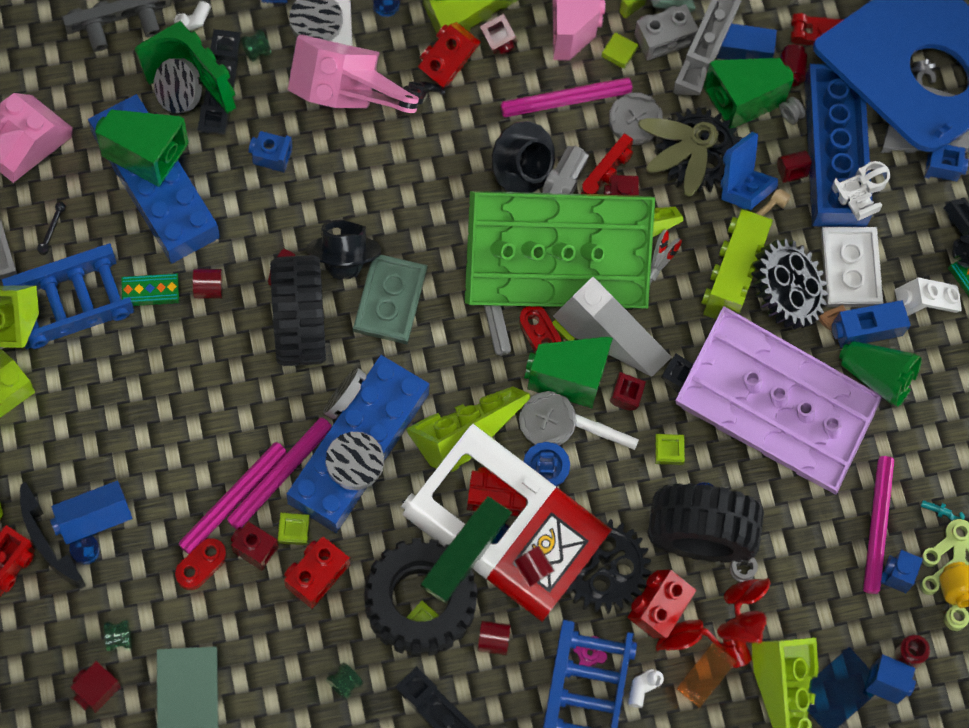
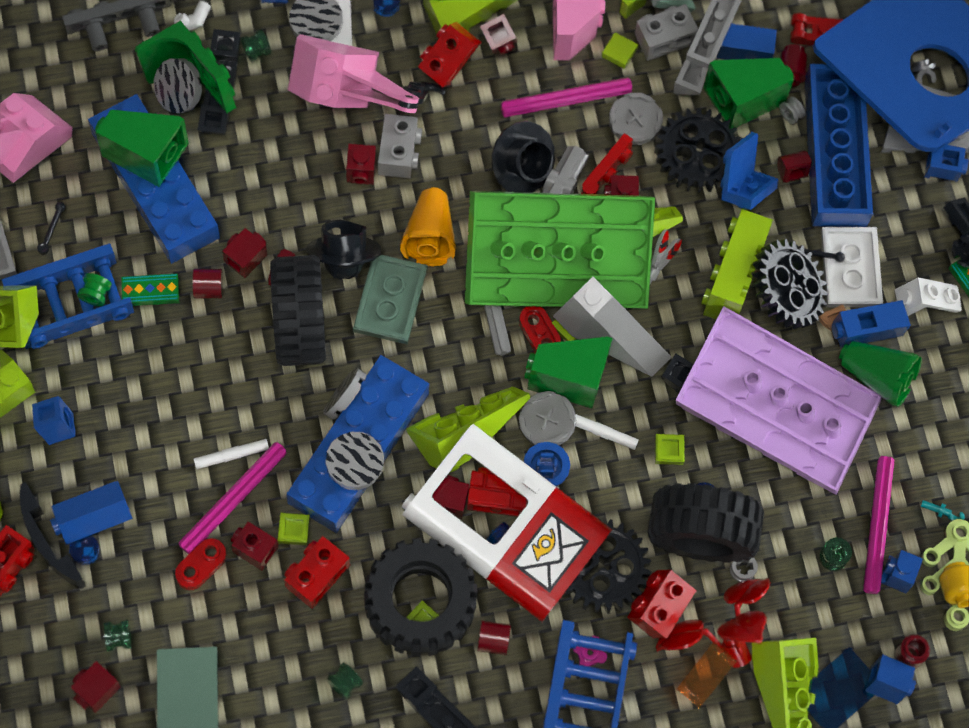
(53, 420): none -> blue brick
(94, 289): none -> green wheel
(231, 454): none -> white piece
(245, 252): none -> dark red brick
(273, 158): blue brick -> none
(279, 473): dark pink axle -> none
(361, 164): none -> dark red brick
(398, 146): none -> light grey brick
(430, 230): none -> light orange cone
(452, 495): none -> dark red brick
(466, 549): dark green slope -> none
(534, 566): dark red brick -> none
(627, 392): dark red brick -> none
(642, 684): white arm -> none
(690, 145): olive plant -> none
(779, 198): tan hand -> none
(831, 559): none -> clear green wheel
(839, 256): none -> black hinge
(860, 195): white piece -> none

